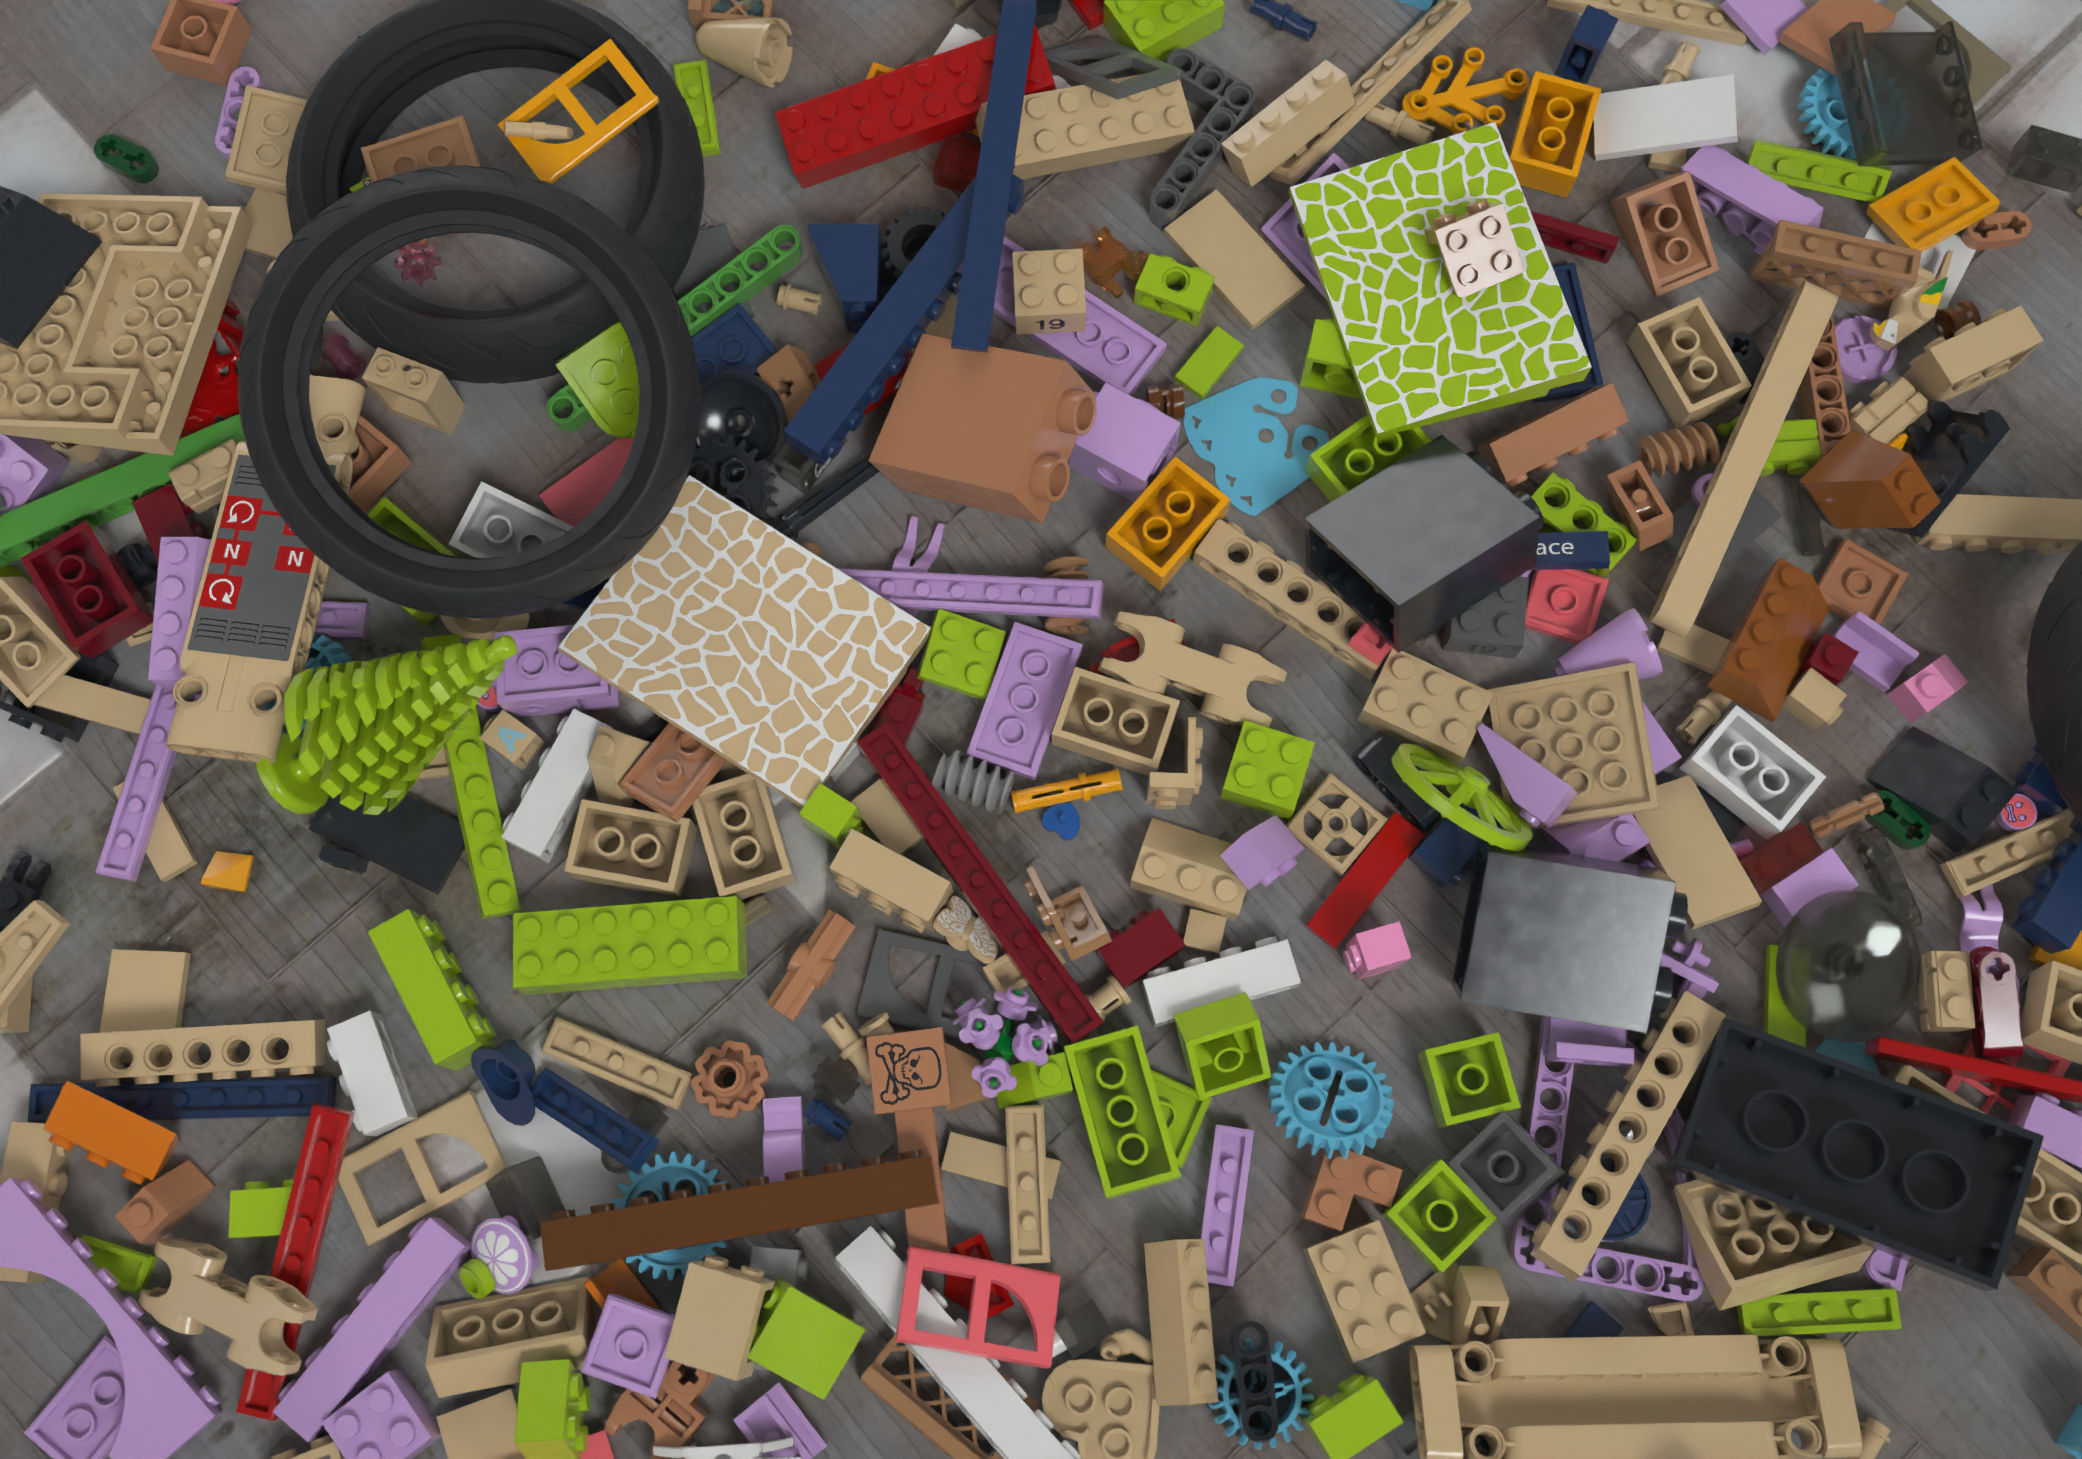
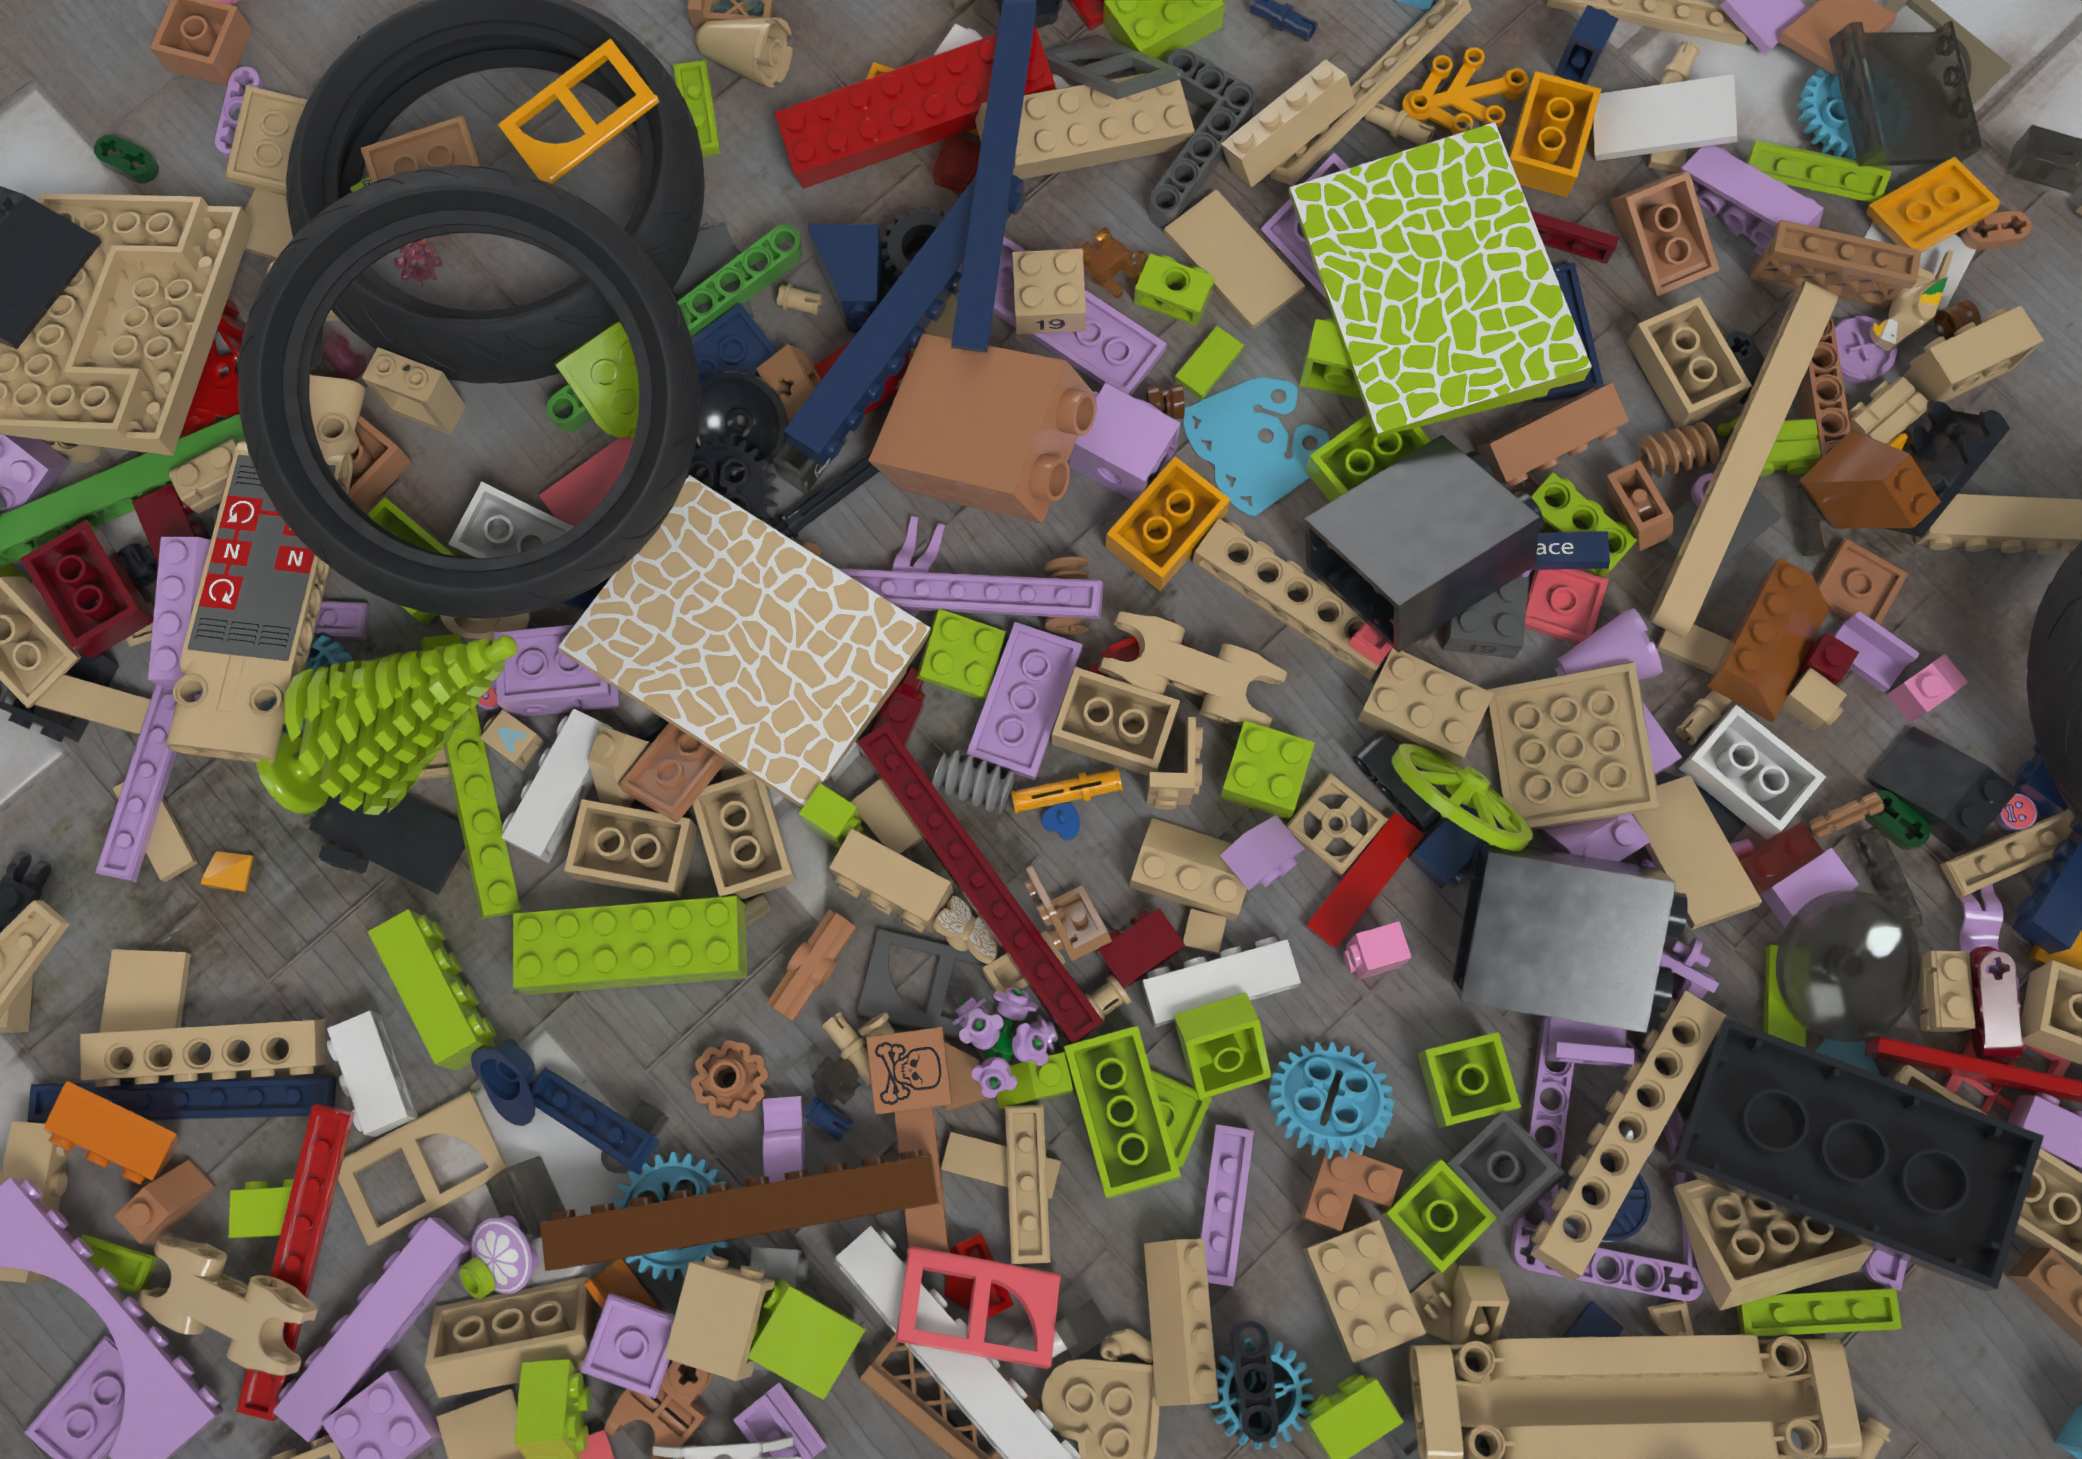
(537, 130): tan piece -> none
(617, 1063): tan tile -> none
(1476, 247): bracket -> none
(1529, 783): lavender slope -> none

